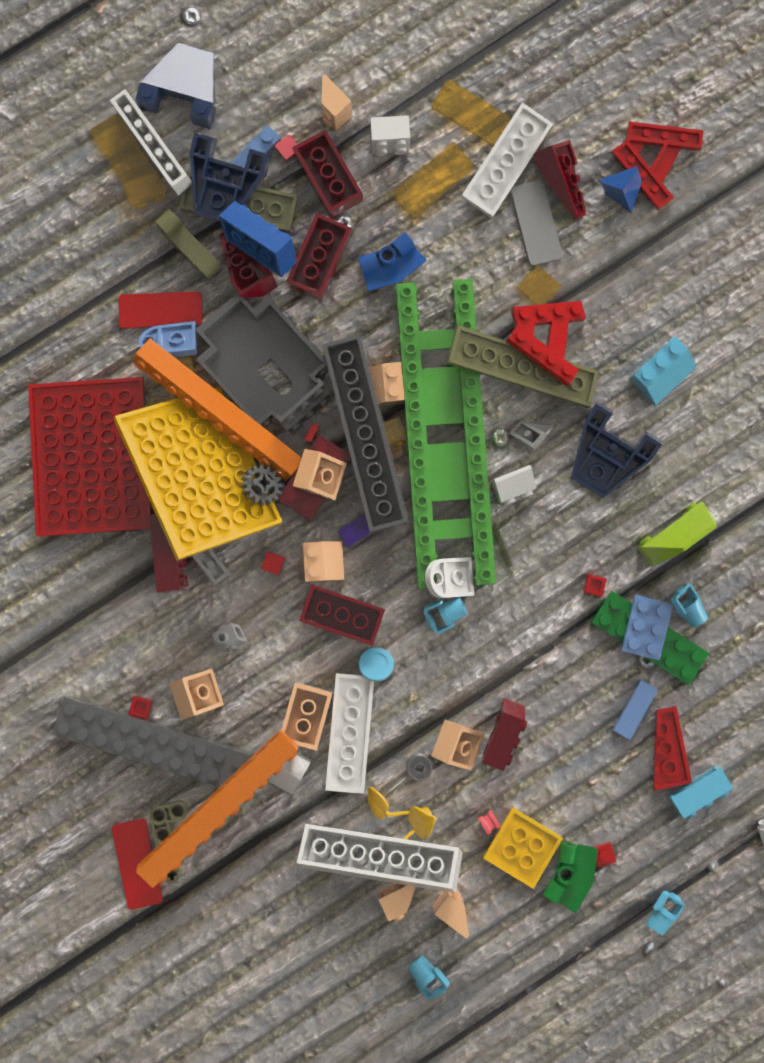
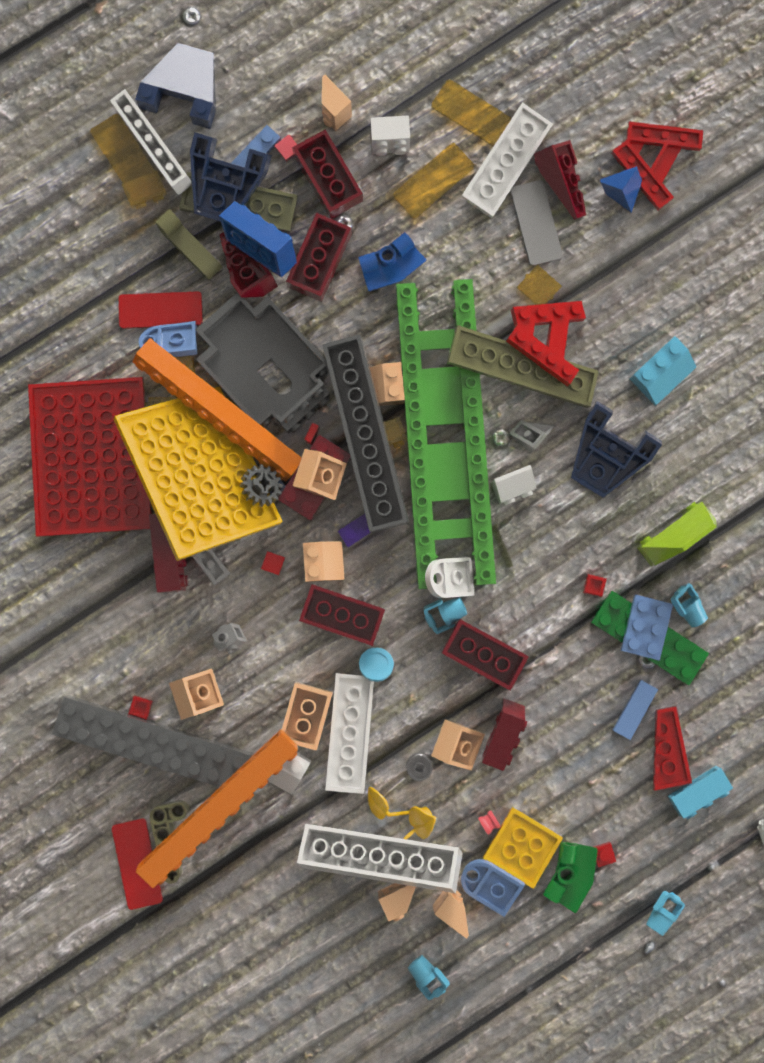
(484, 654): none -> dark red brick
(492, 885): none -> medium blue plate

